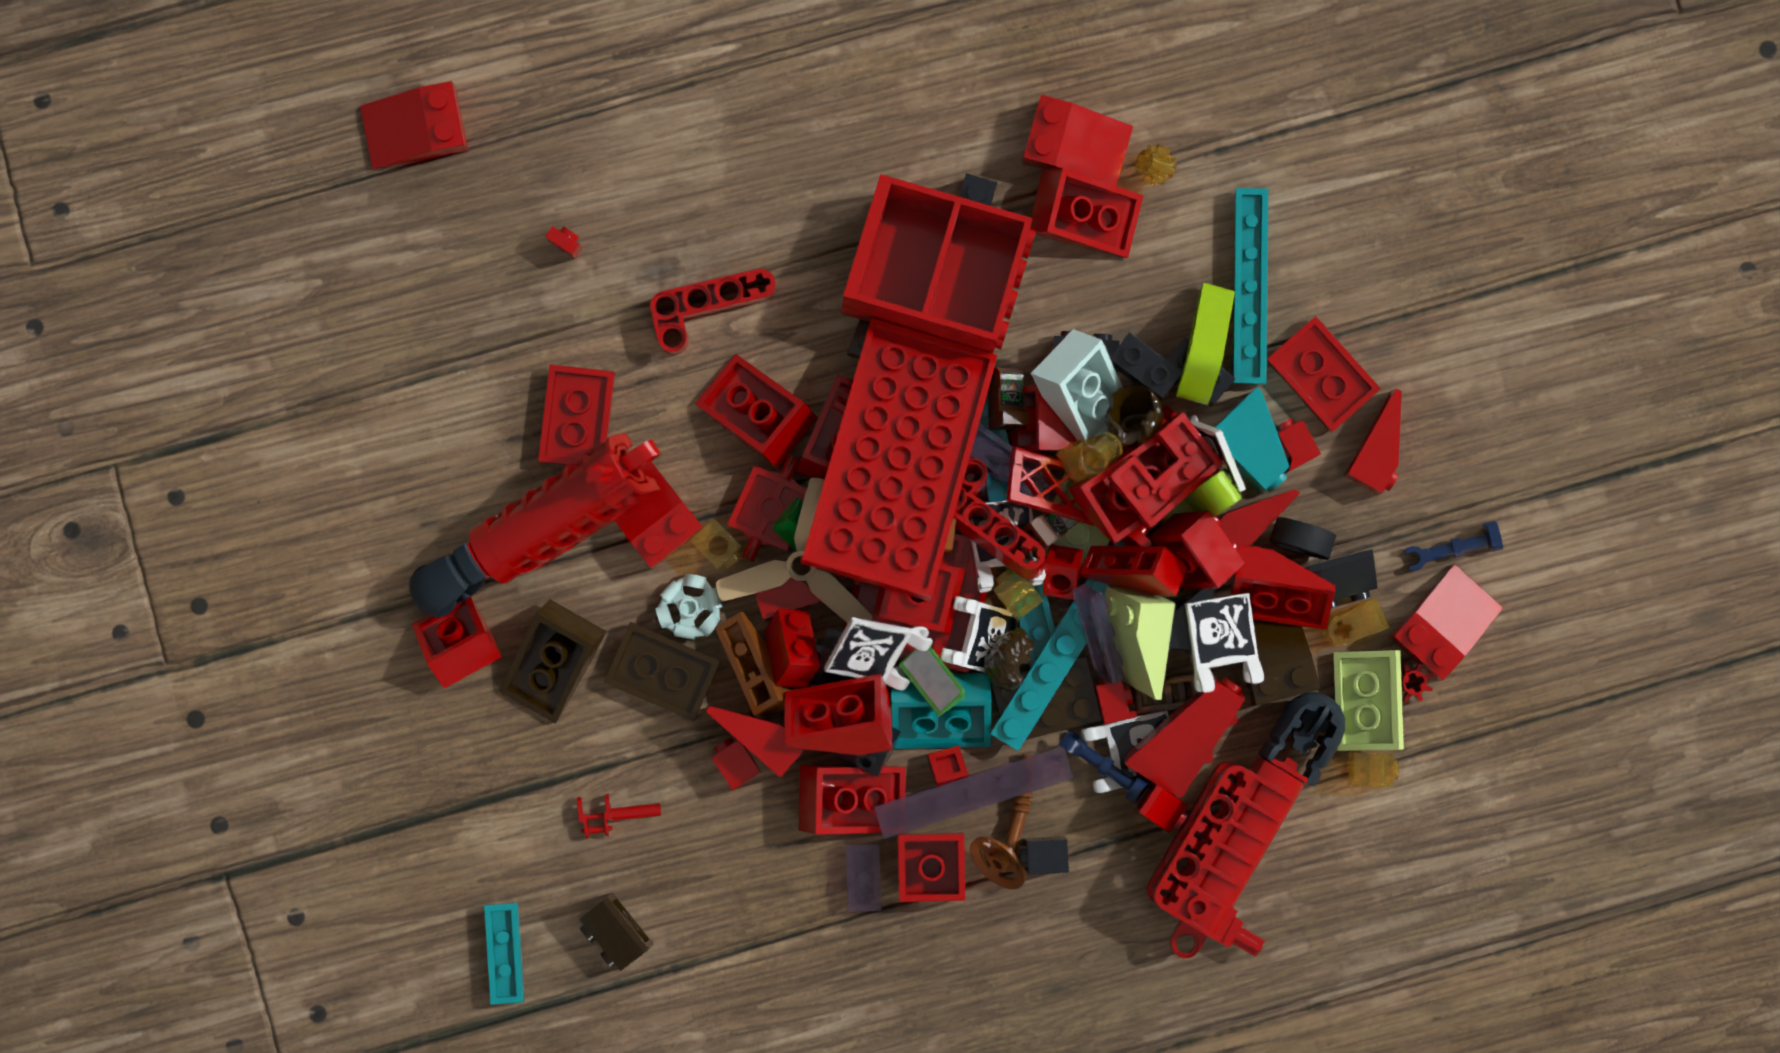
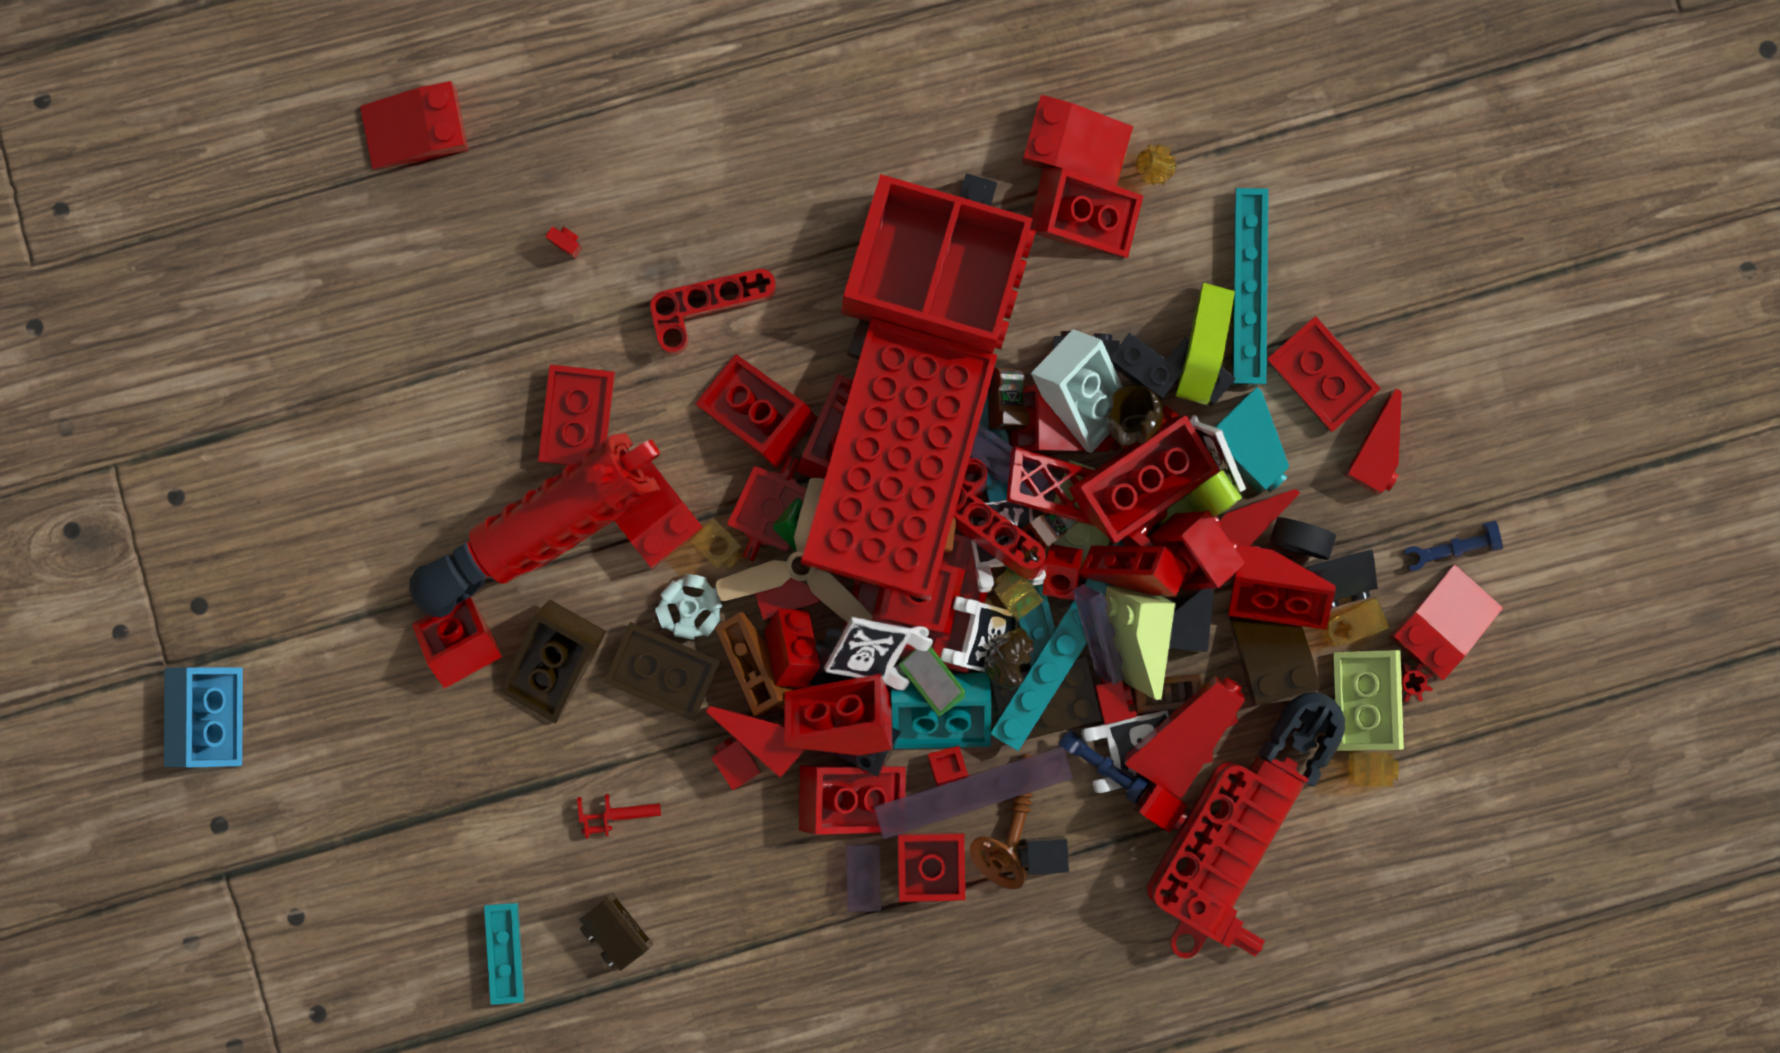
(203, 717): none -> dark azure slope
(1089, 456): clear yellow piece -> none
(1157, 496): red plate -> none
(1222, 635): flag -> none
(1296, 443): red window -> none

